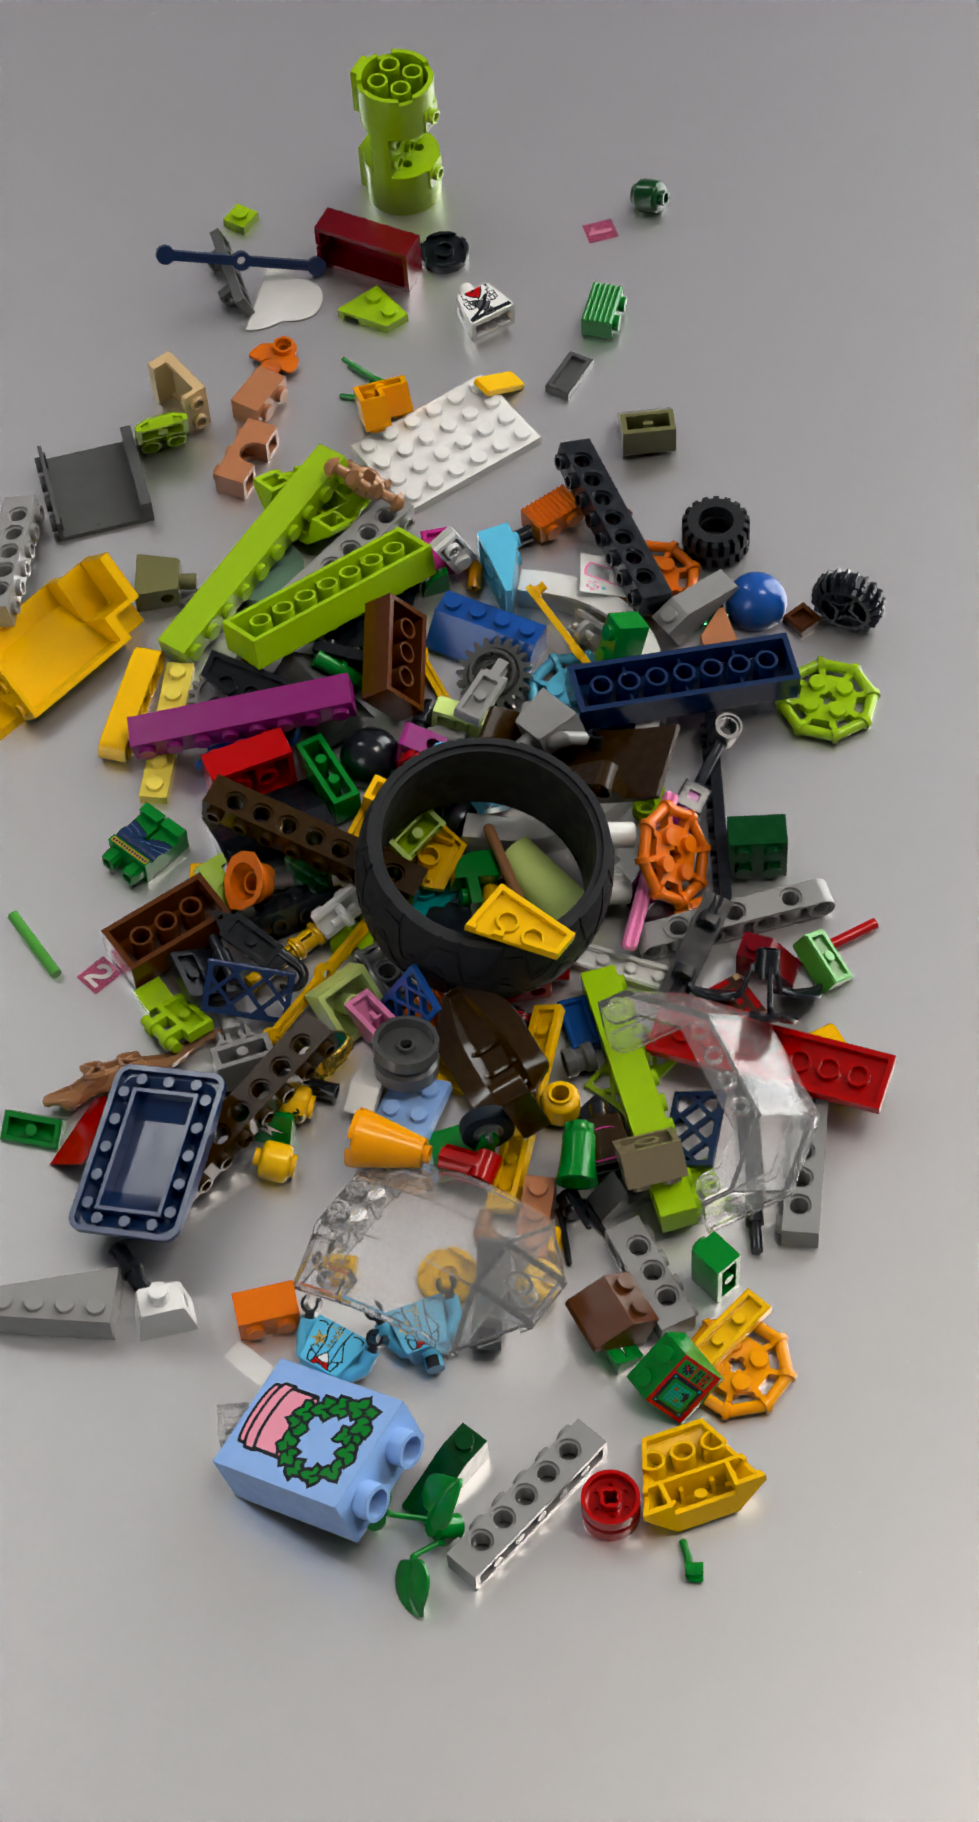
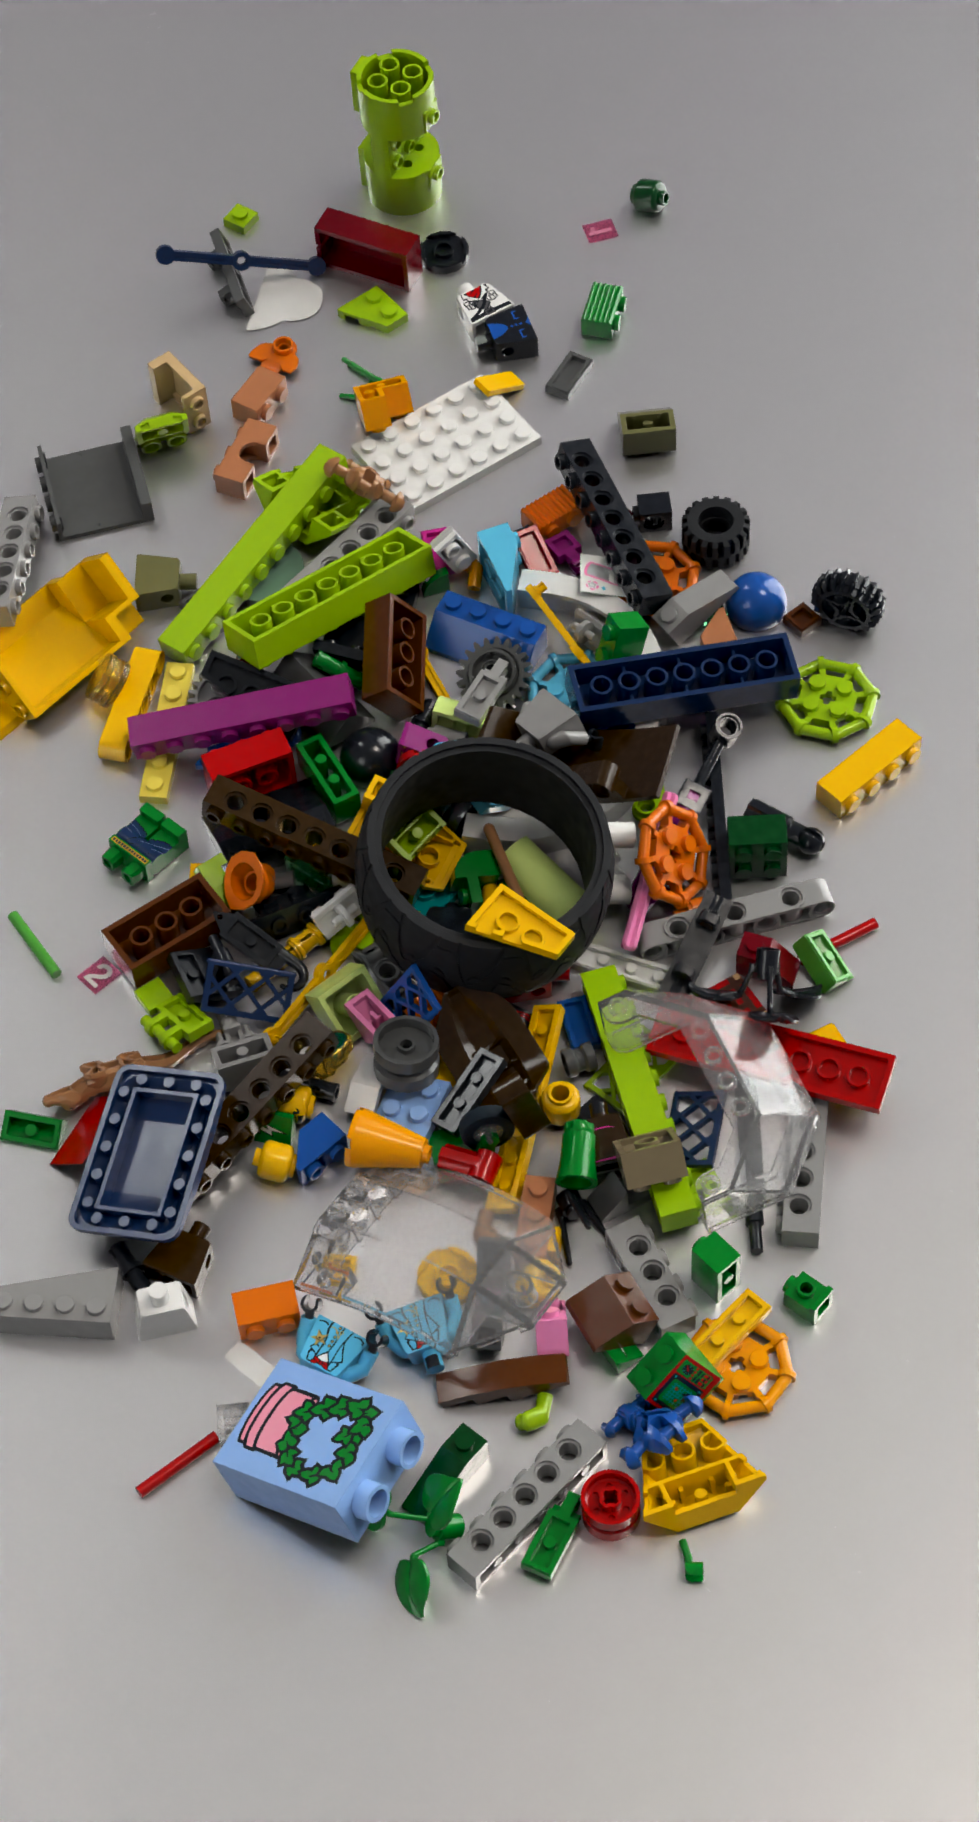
(107, 680): none -> clear yellow head
(177, 1464): none -> red bar
(182, 1260): none -> dark brown torso
(318, 1146): none -> blue slope
(469, 1090): none -> plate
(502, 1378): none -> reddish brown slope
(509, 336): none -> black torso
(534, 551): none -> tile
(537, 1416): none -> lime arm
(553, 1330): none -> bright pink slope
(553, 1538): none -> green hinge
(565, 548): none -> magenta plate
(651, 1427): none -> blue piece
(653, 512): none -> black brick
(808, 839): none -> black piece
(809, 1304): none -> green brick
(869, 768): none -> yellow brick

